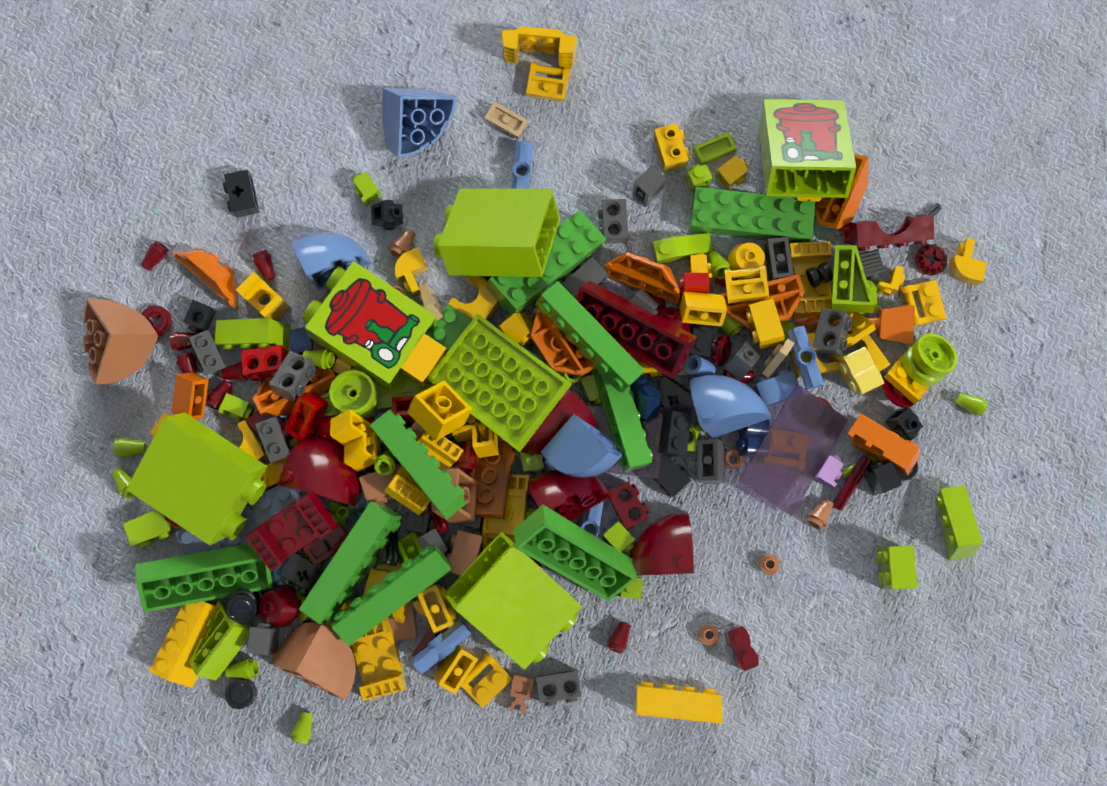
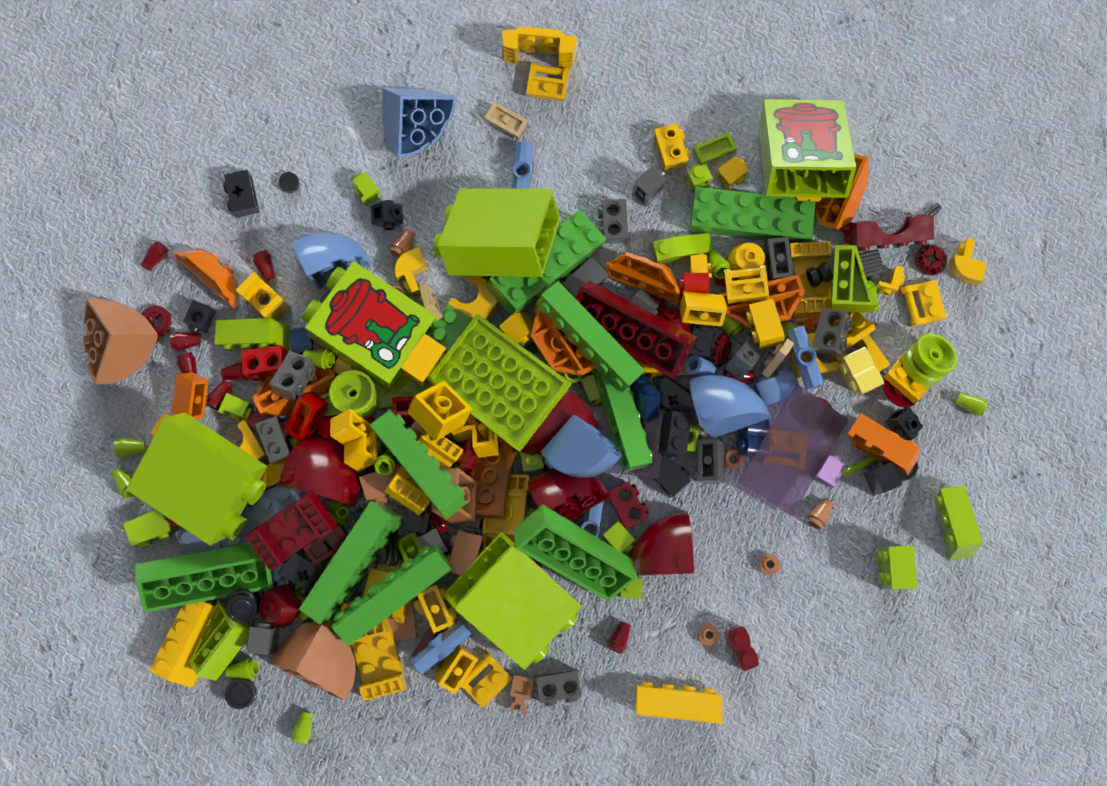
(206, 352): dark grey brick -> none
(289, 182): none -> black tile
(852, 482): dark red axle -> none
(895, 323): orange torso -> none

